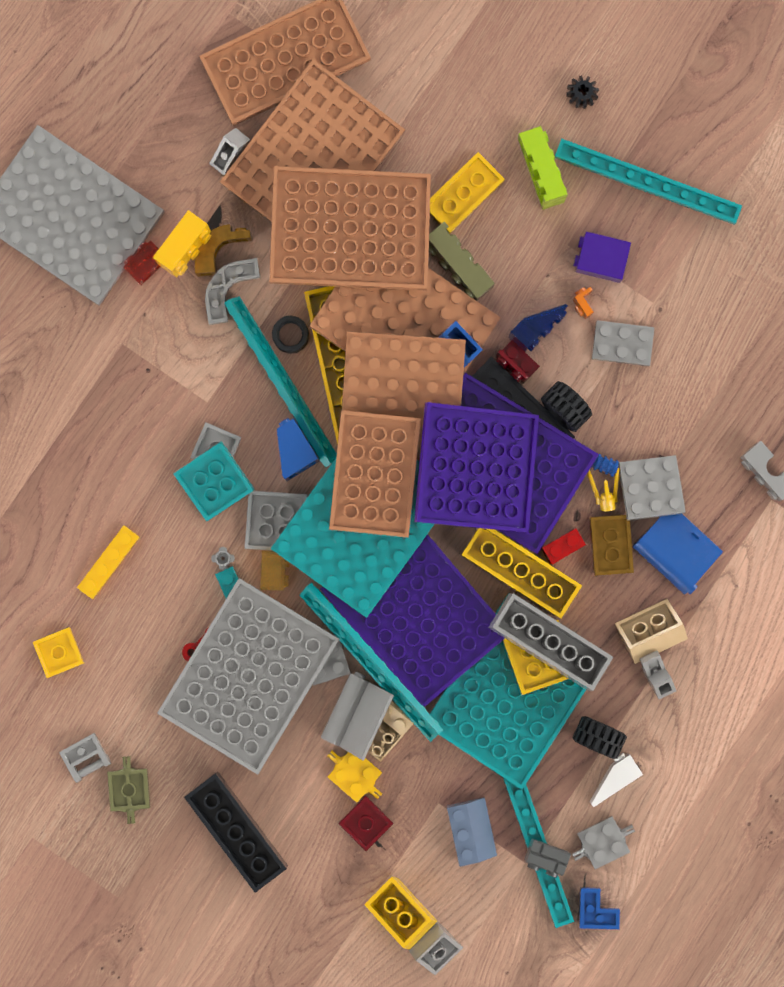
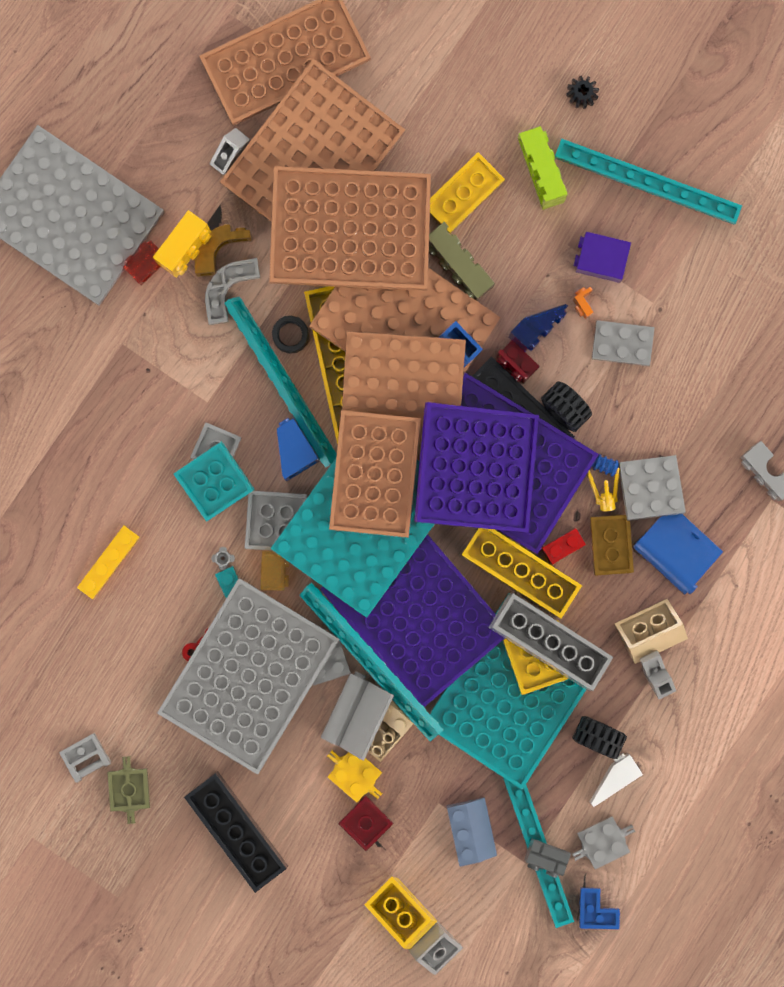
(58, 652): yellow plate -> none

